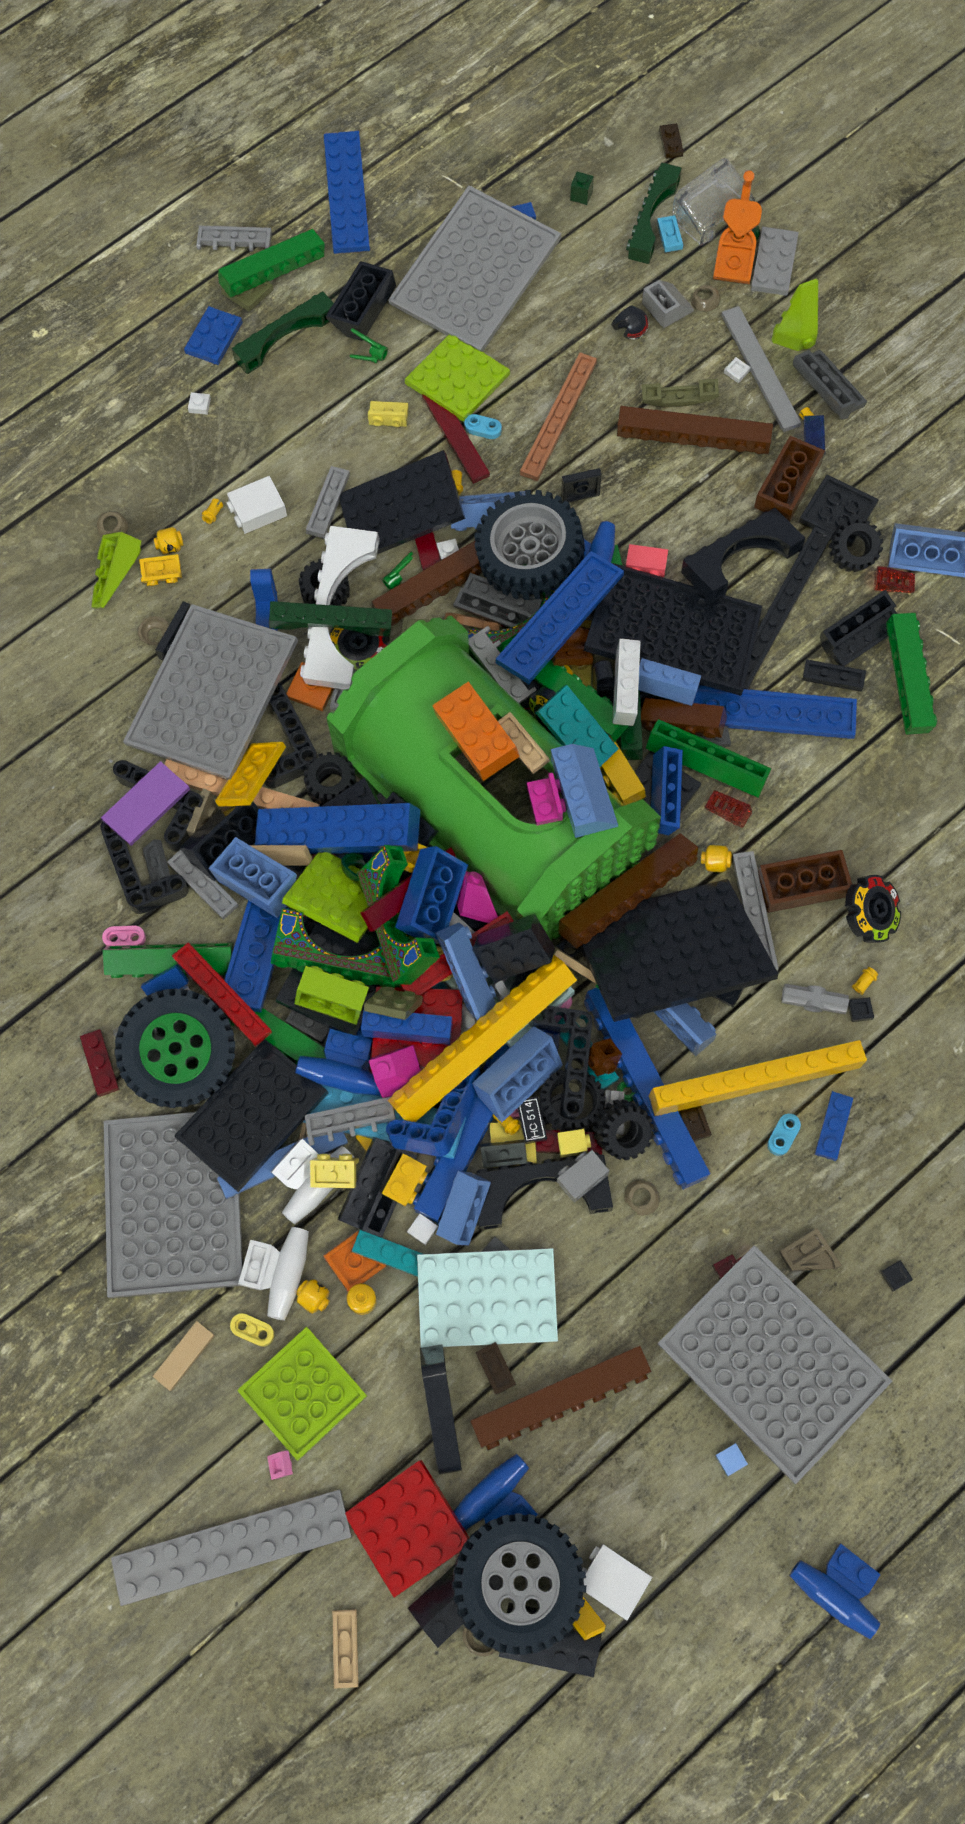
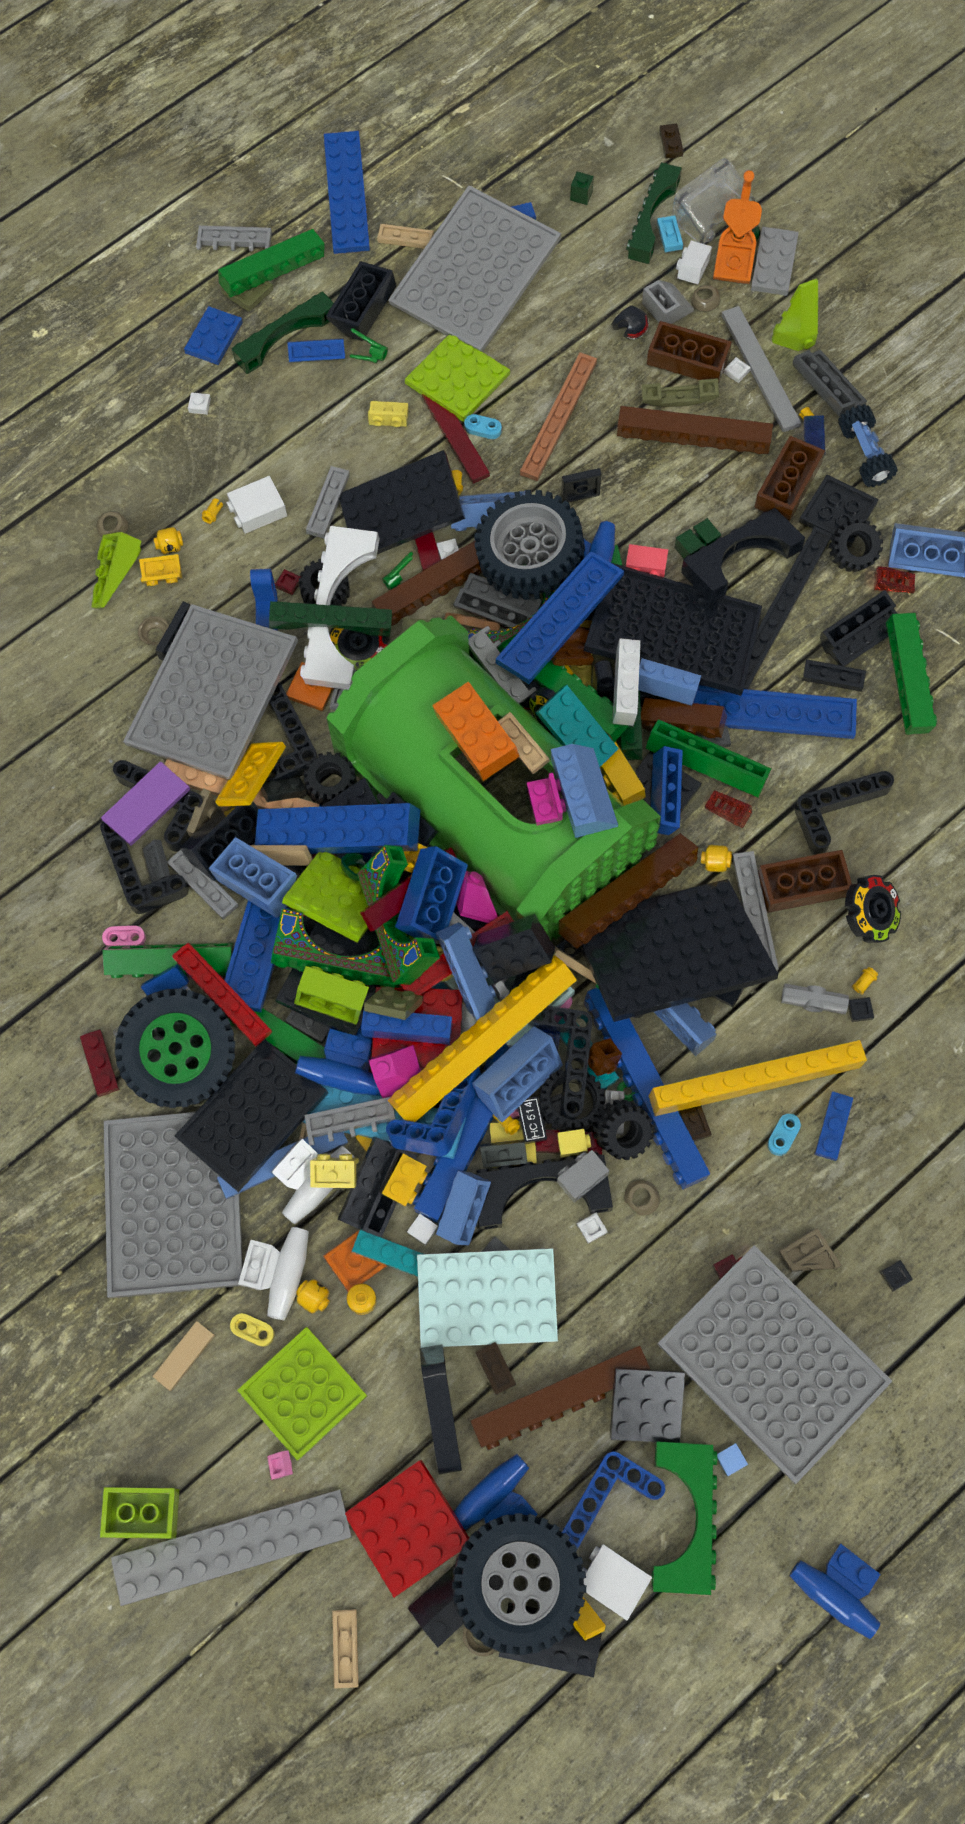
(139, 1513): none -> lime brick
(283, 789): none -> pearl dark grey plate
(287, 582): none -> dark red tile
(316, 350): none -> blue plate
(404, 236): none -> tan tile
(592, 1228): none -> white tile
(600, 1496): none -> blue beam
(647, 1405): none -> plate
(688, 352): none -> reddish brown brick
(690, 542): none -> dark green piece
(693, 262): none -> white brick
(693, 1568): none -> green arch
(836, 802): none -> black beam
(879, 465): none -> black plate

